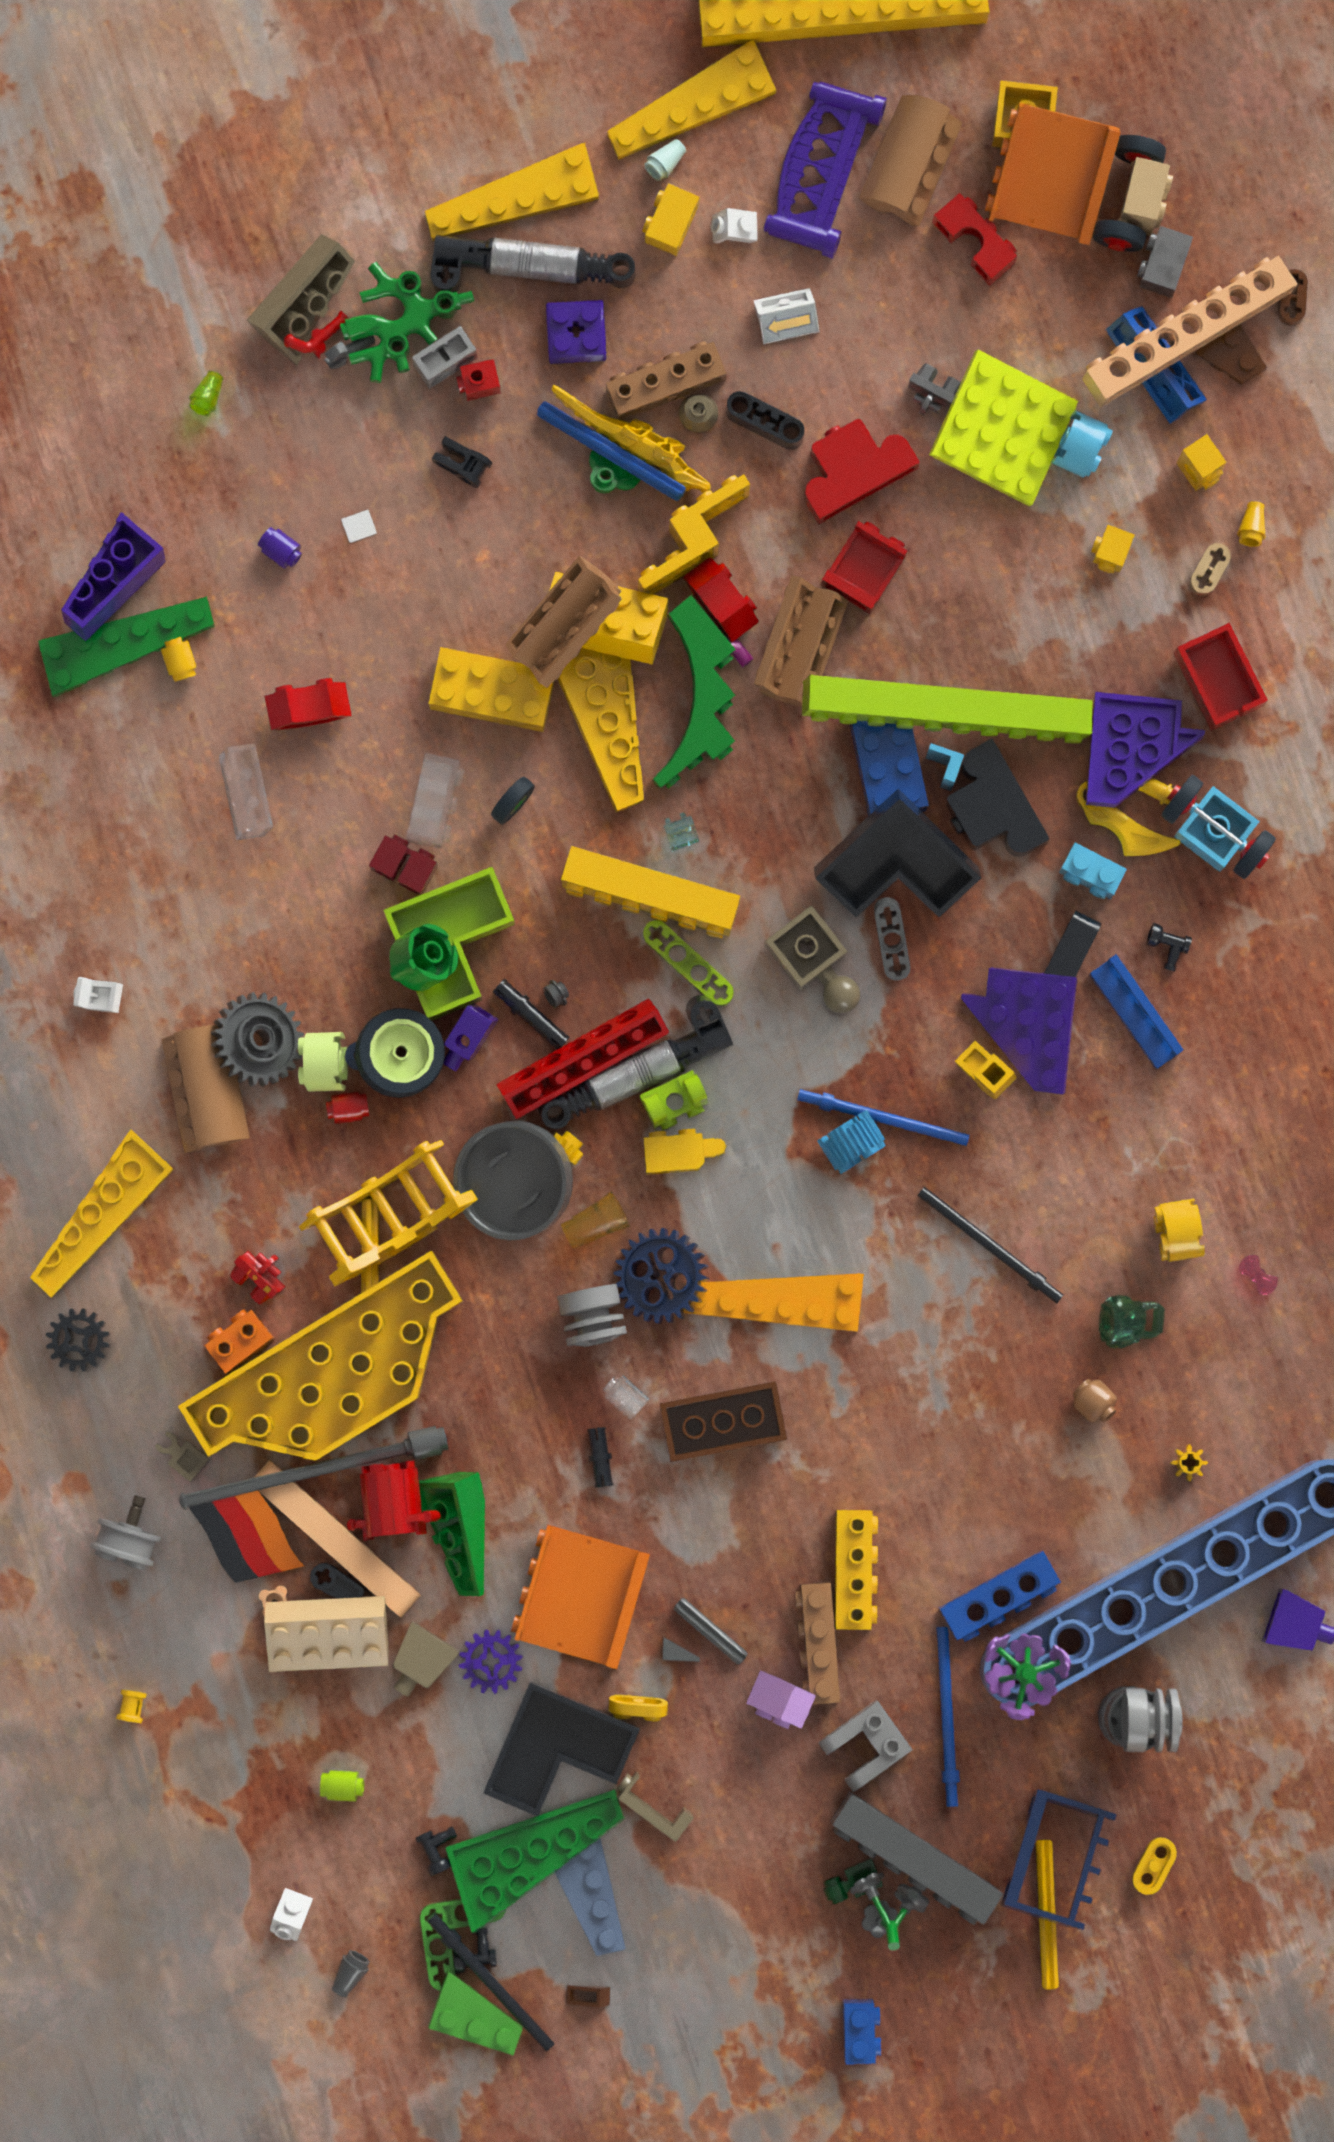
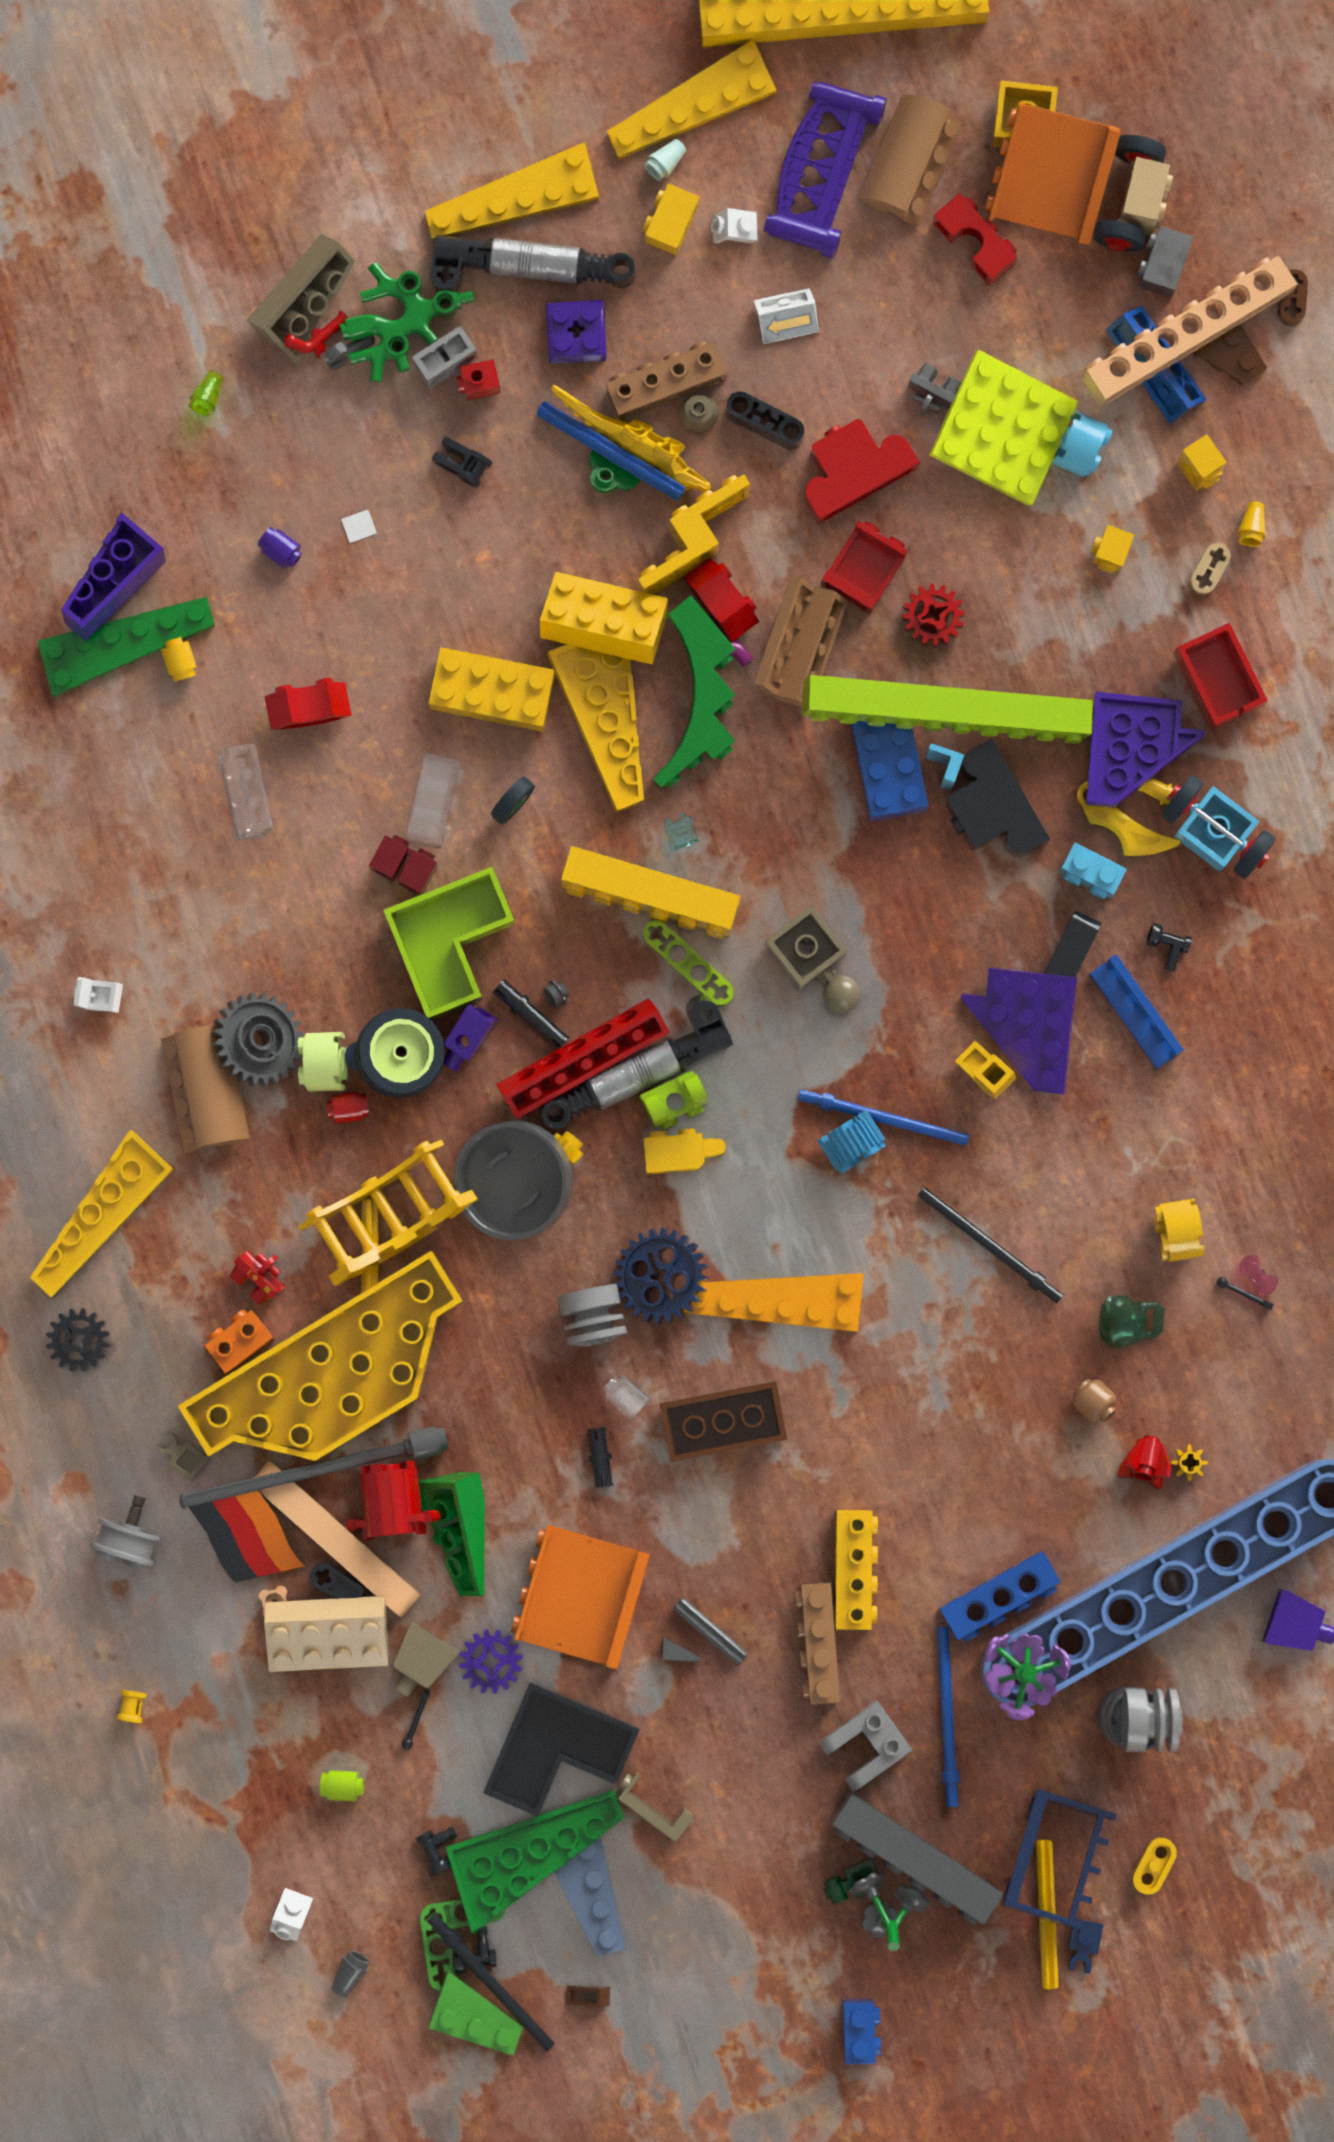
(407, 1742): none -> black hinge
(422, 958): green brick -> none
(564, 620): medium nougat brick -> none
(596, 1221): clear yellow plant -> none
(647, 1707): yellow plate -> none
(780, 1699): lavender brick -> none
(892, 845): black piece -> none
(892, 949): dark grey beam -> none
(944, 610): none -> red gear
(1084, 1942): none -> dark blue plate
(1147, 1462): none -> red brick
(1222, 1282): none -> black hinge

